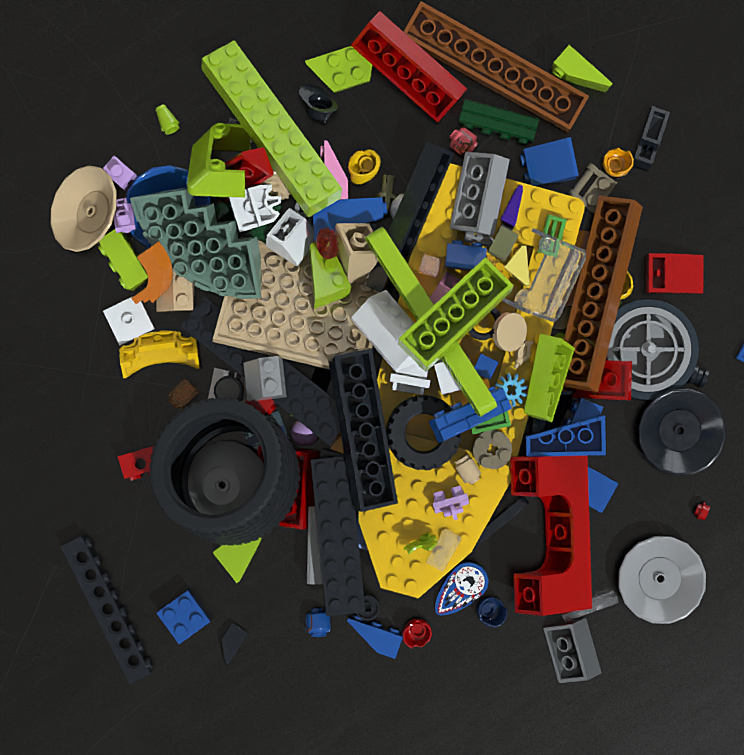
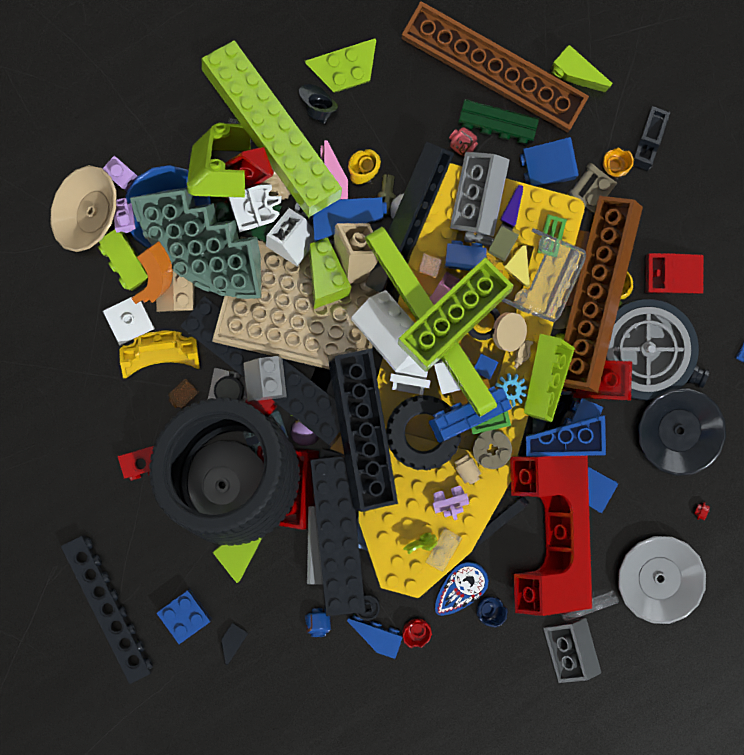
(167, 121): lime cone -> none
(324, 237): clear red gear -> none
(408, 66): red brick -> none

